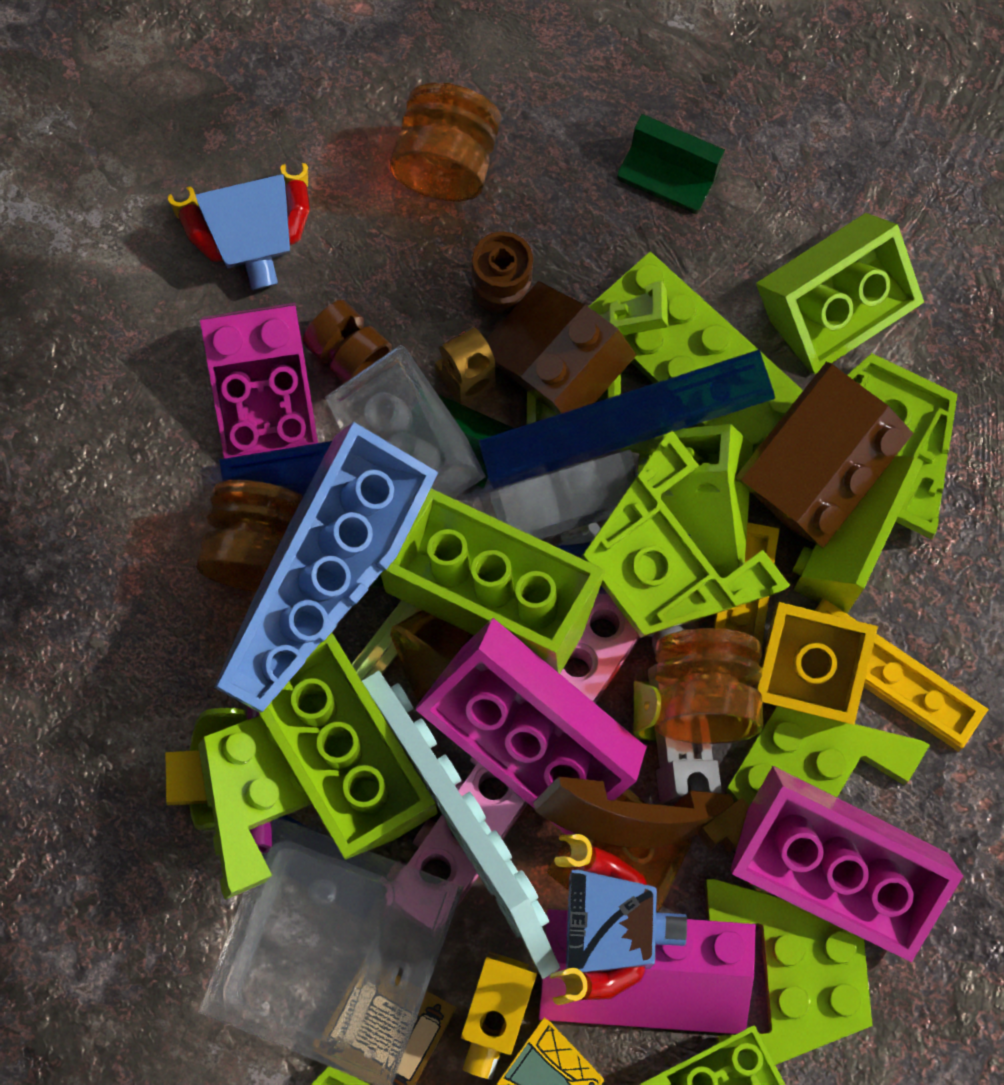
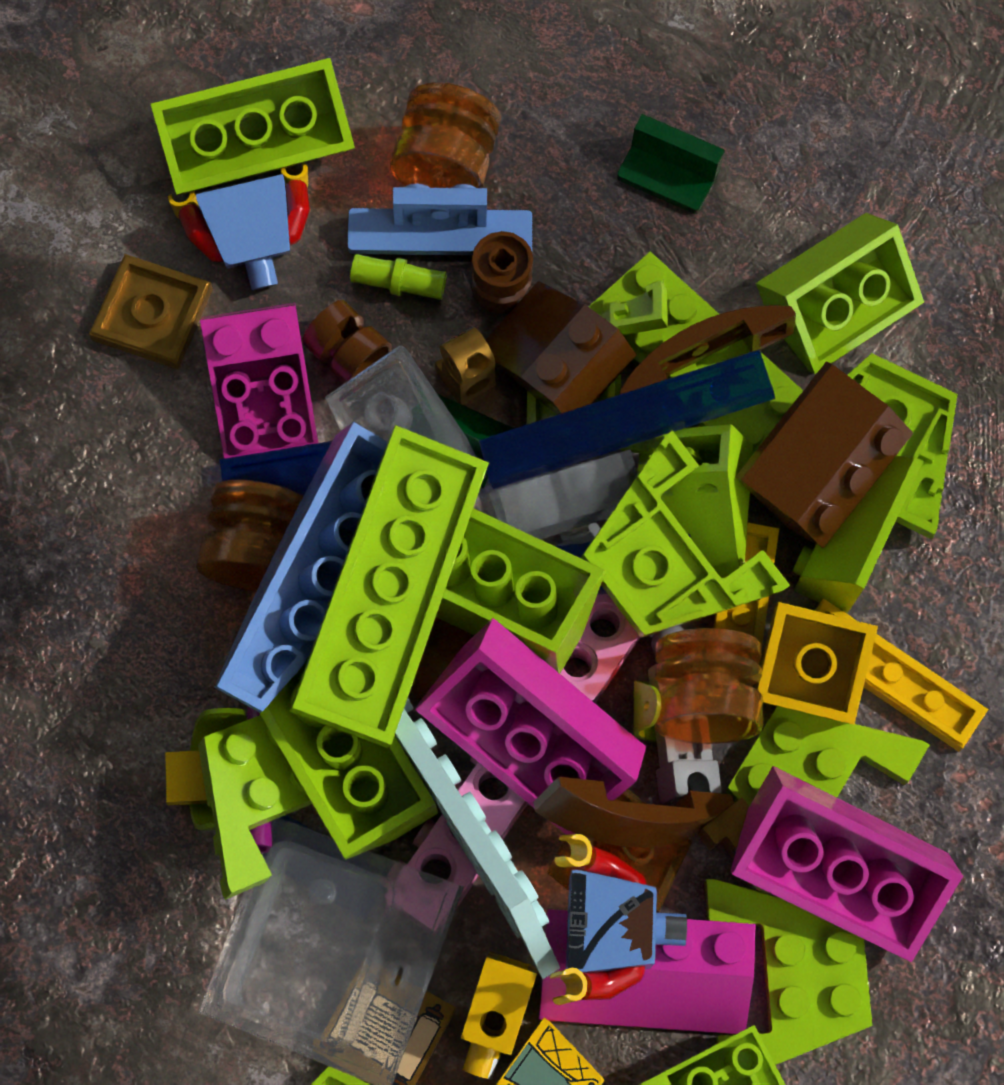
(151, 311): none -> pearl gold tile
(252, 126): none -> lime slope
(389, 587): none -> lime plate
(398, 276): none -> lime pin
(432, 222): none -> medium blue bracket
(755, 325): none -> reddish brown slope

